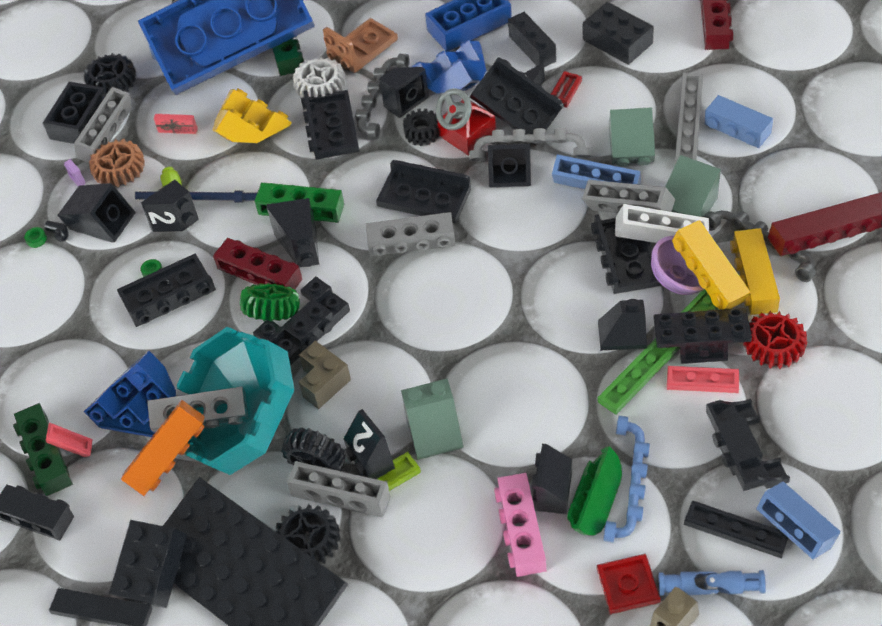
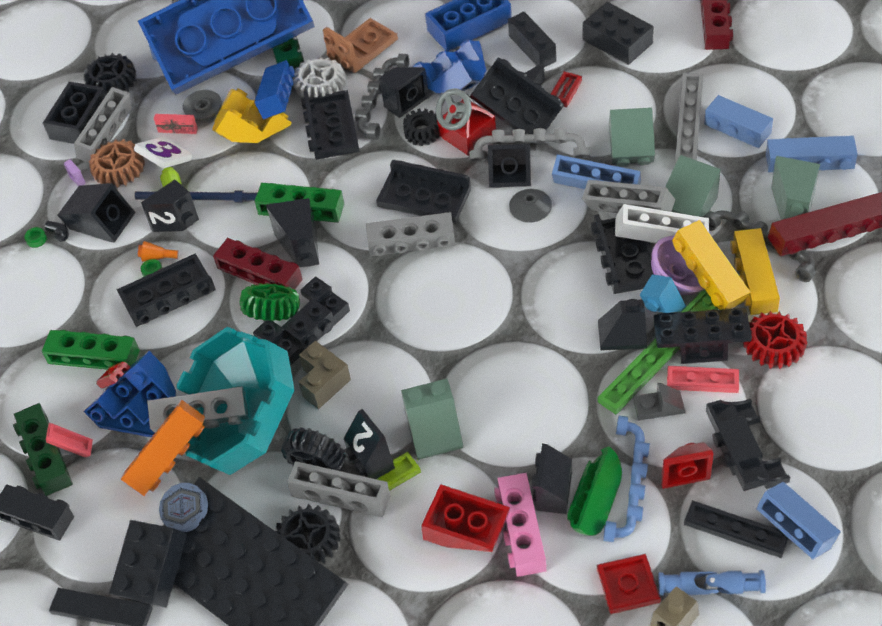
(89, 349): none -> green brick
(111, 375): none -> red tile
(151, 251): none -> orange cone
(163, 152): none -> white tile
(183, 507): none -> tile
(202, 104): none -> dark grey dish
(275, 89): none -> blue brick
(463, 520): none -> red slope
(530, 205): none -> dark grey dish
(662, 295): none -> dark azure slope
(662, 403): none -> dark grey slope
(687, 465): none -> red slope
(794, 186): none -> sand green slope
(829, 152): none -> medium blue brick

